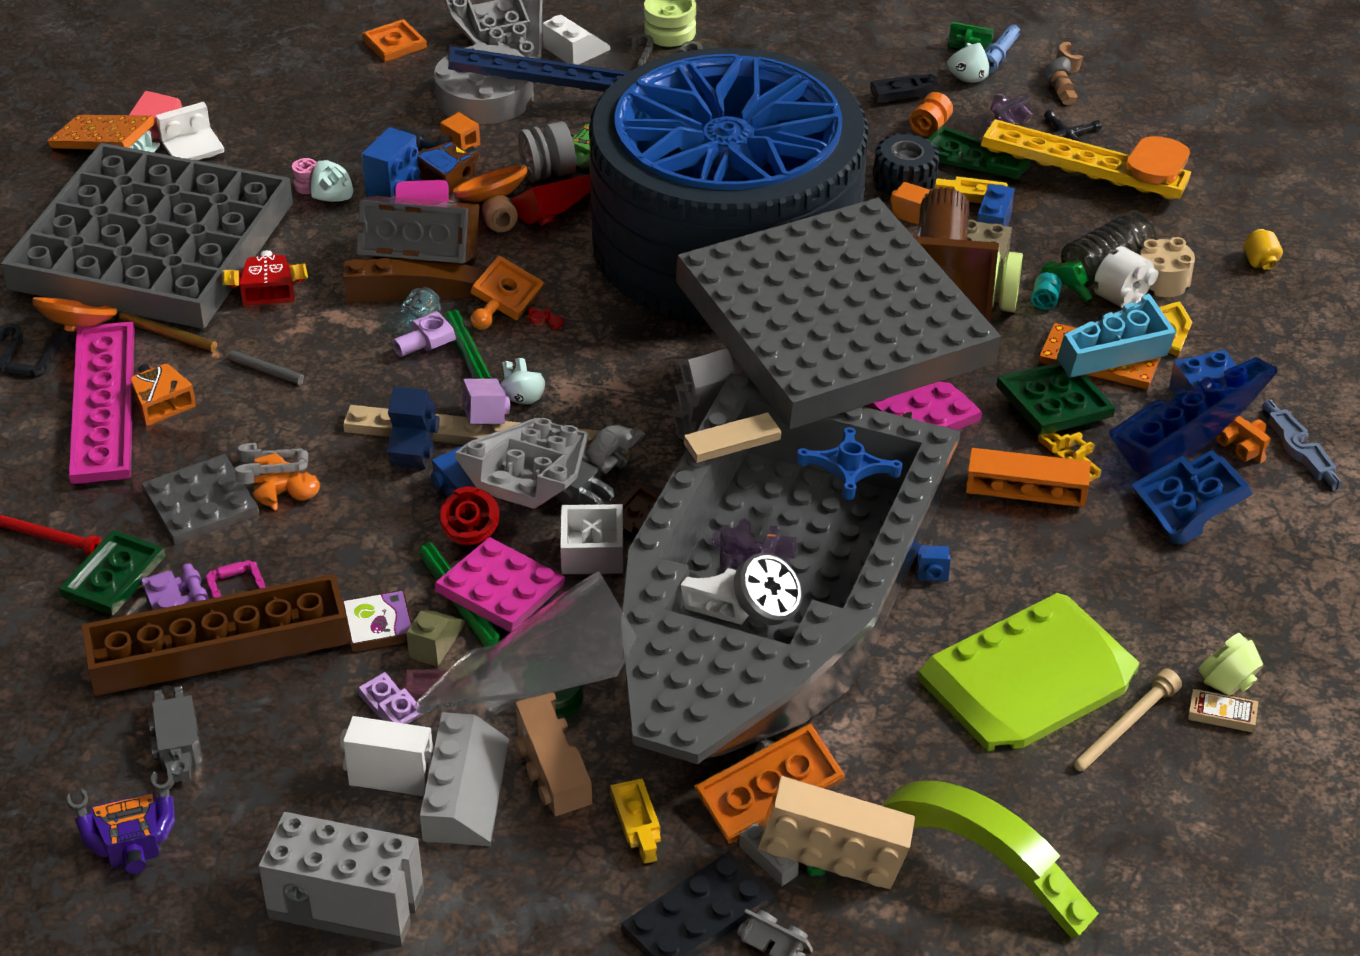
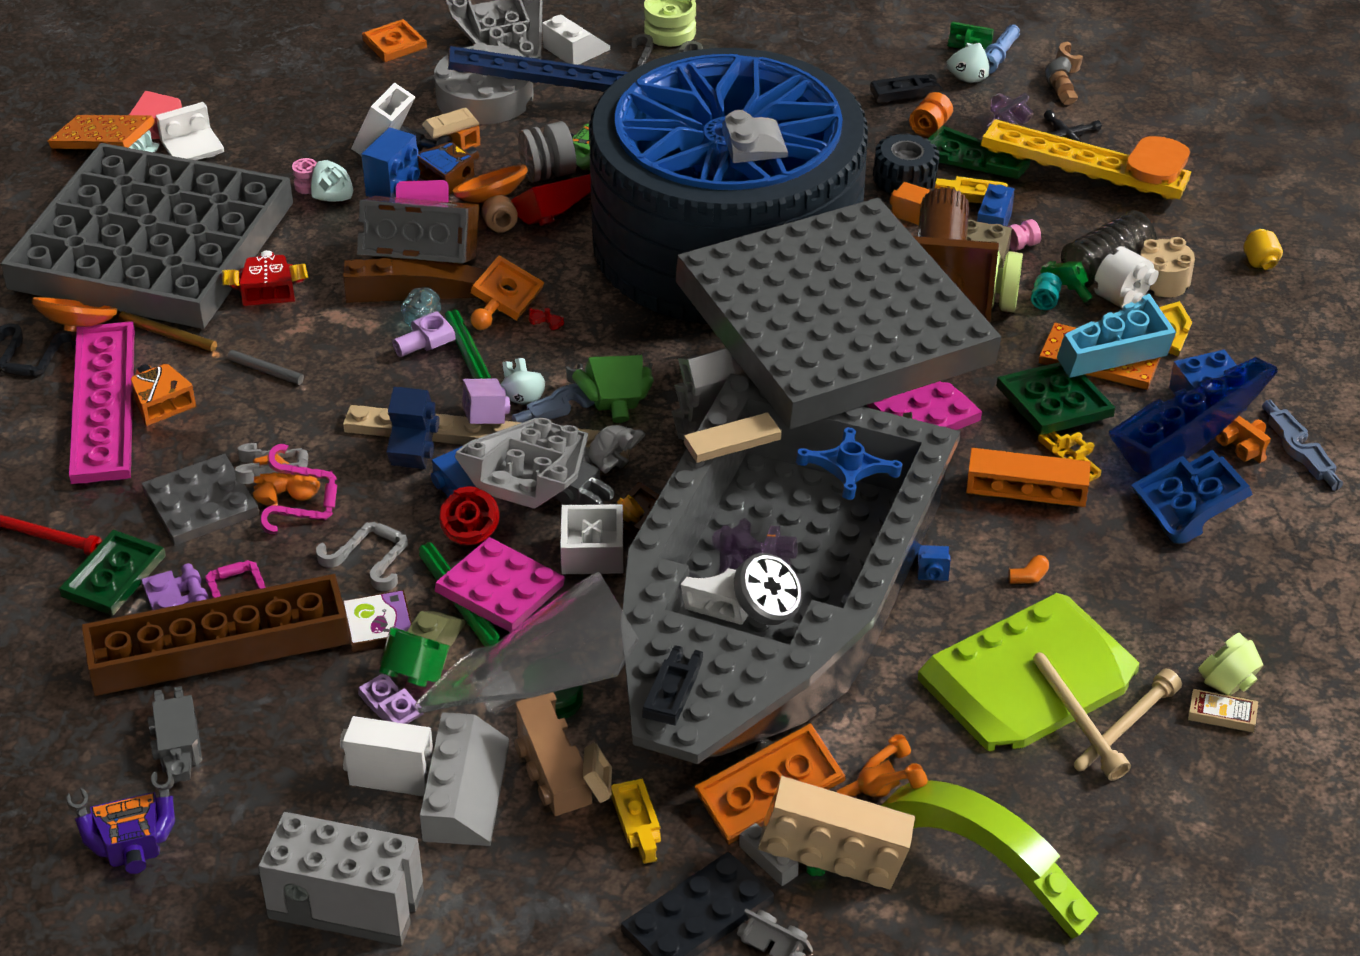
(329, 494): none -> dark pink piece
(377, 570): none -> light grey piece
(386, 112): none -> white brick
(413, 656): none -> green cylinder
(449, 123): none -> tan tile
(554, 405): none -> sand blue piece
(597, 772): none -> tan tile
(613, 383): none -> bright green torso
(631, 509): none -> light orange plate
(672, 687): none -> black hinge
(752, 137): none -> light grey slope
(880, 779): none -> orange piece
(1025, 234): none -> bright pink wheel
(1031, 573): none -> orange arm
(1113, 763): none -> tan piece

